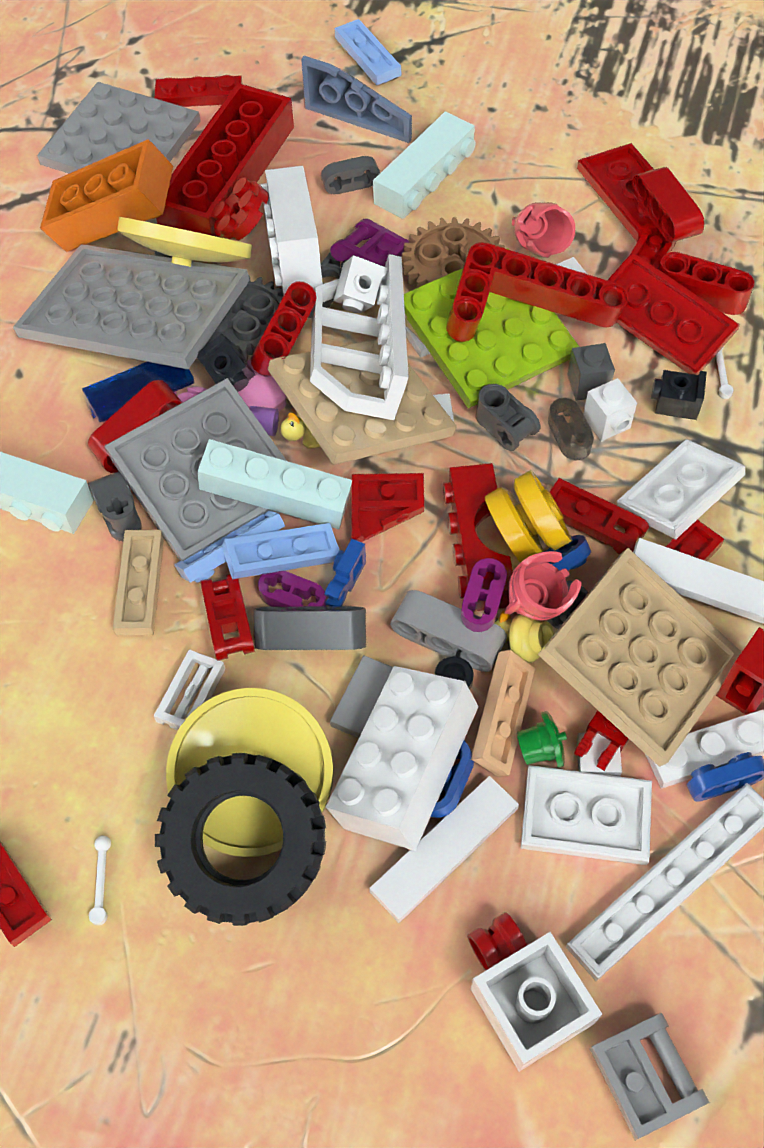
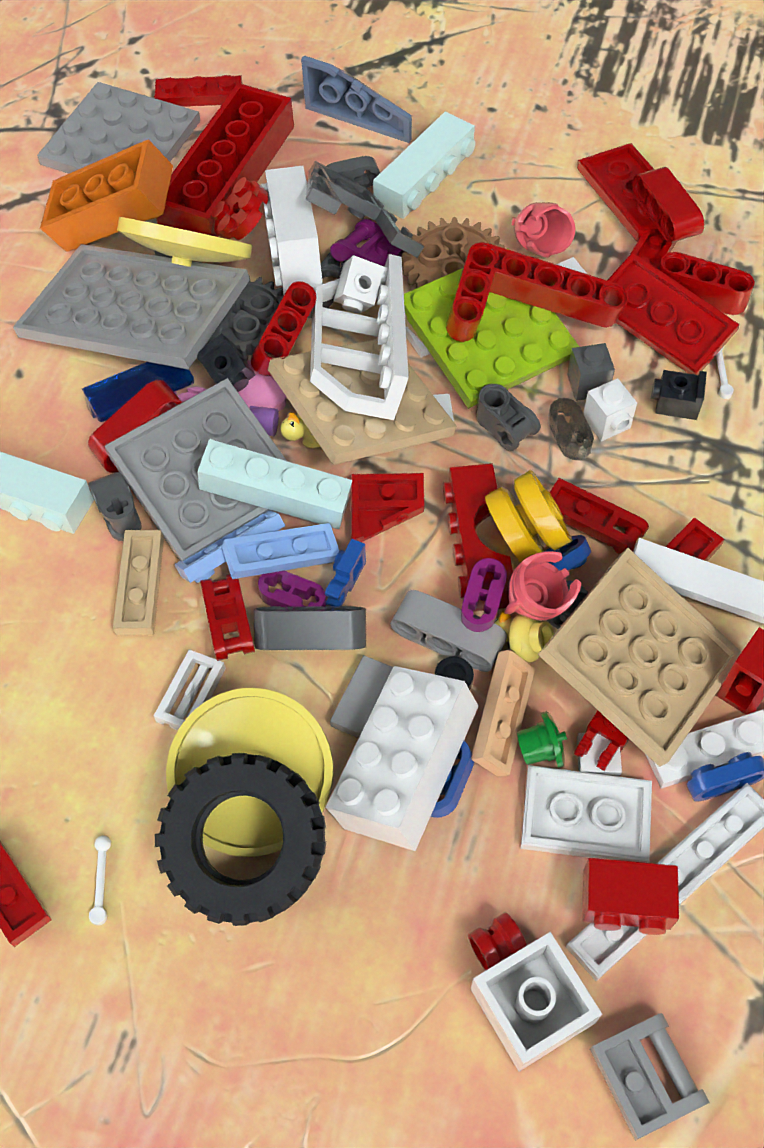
(330, 189): none -> dark grey wing
(368, 52): light blue plate -> none
(443, 849): white tile -> none
(630, 895): none -> red brick
(682, 488): white tile -> none

